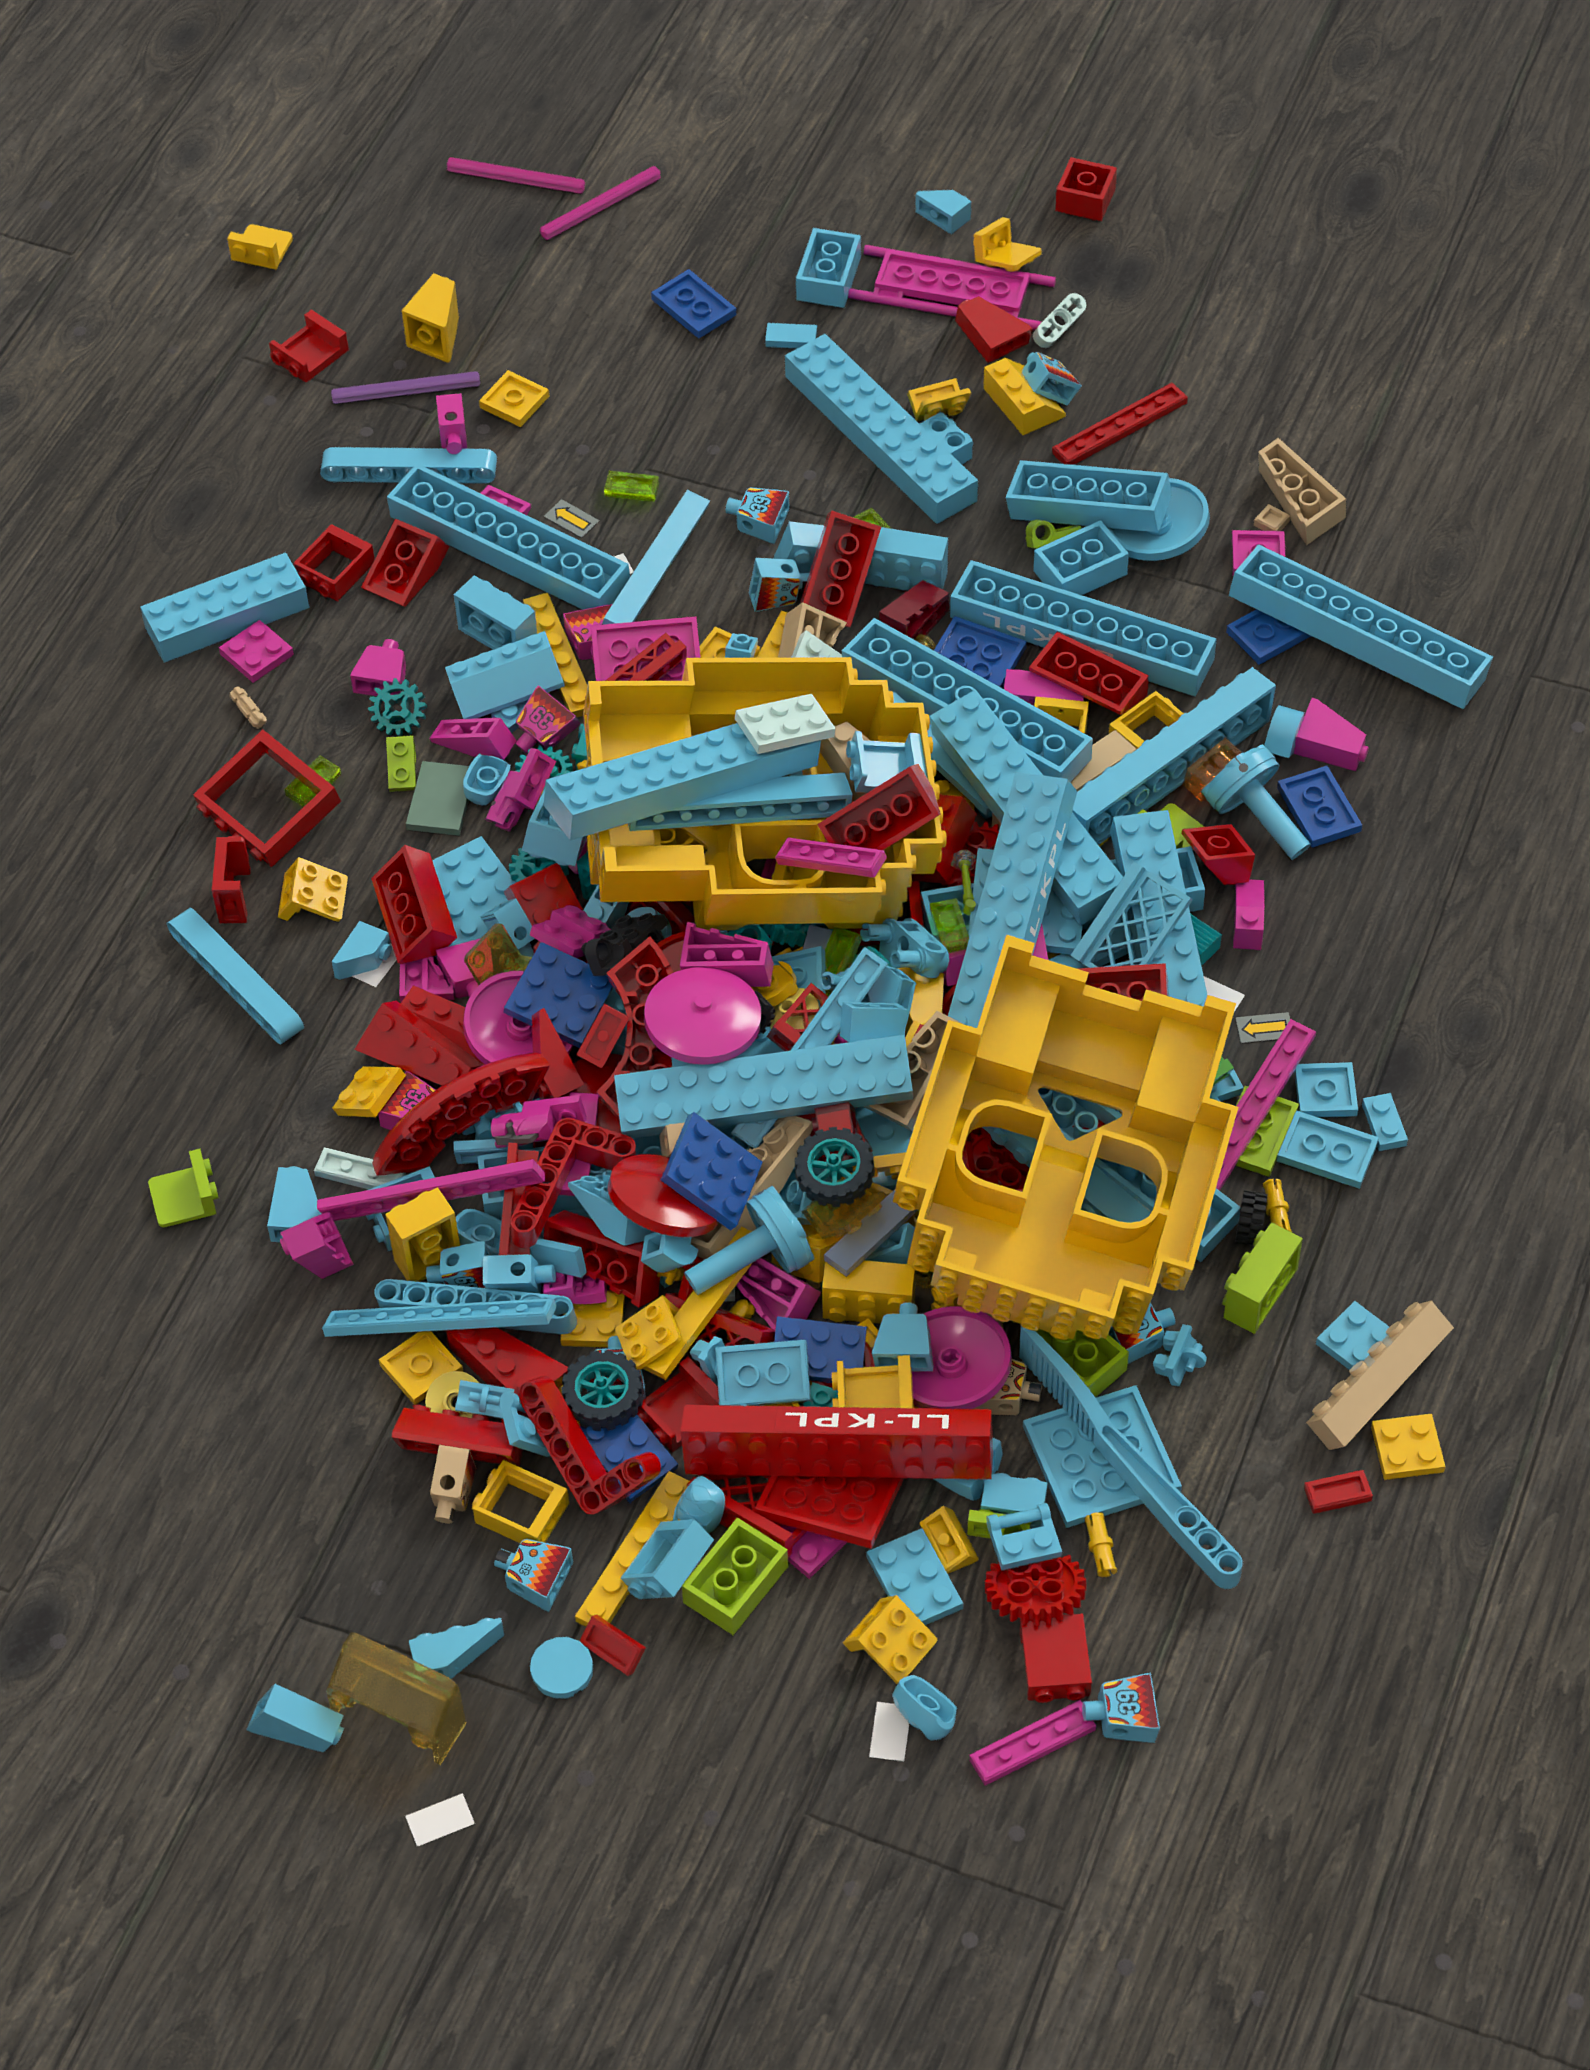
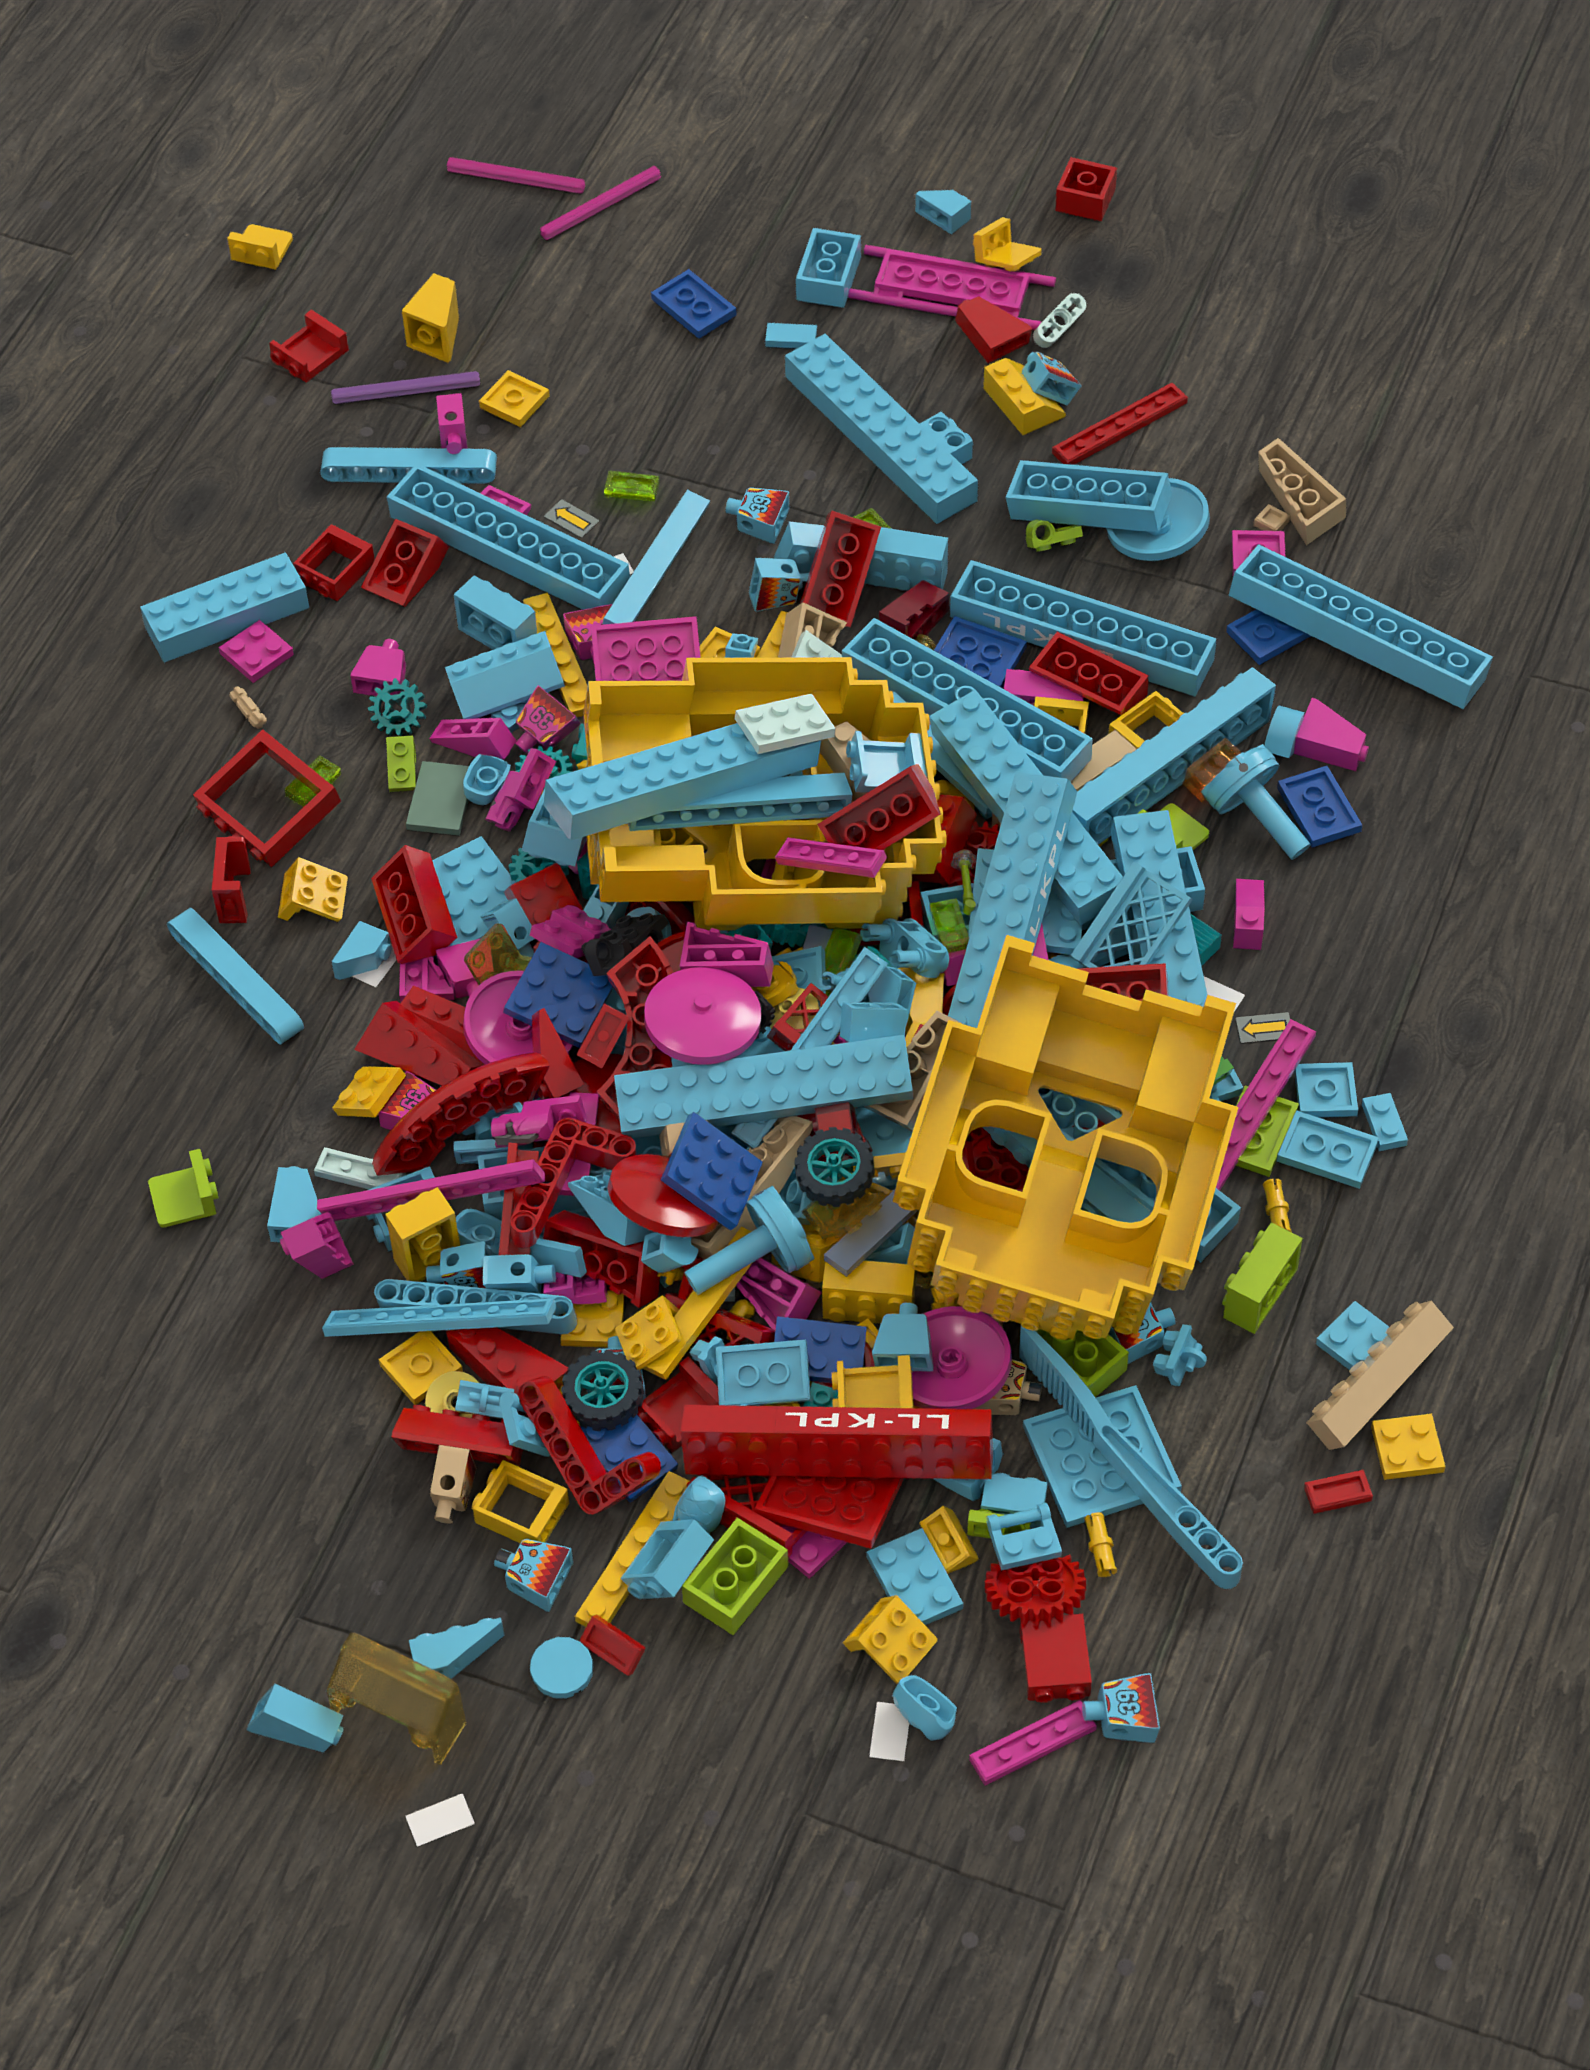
(659, 665): red fence -> none
(937, 398): yellow bracket -> none
(1082, 560): medium azure brick -> none
(1222, 852): red slope -> none
(1251, 1216): black tyre -> none

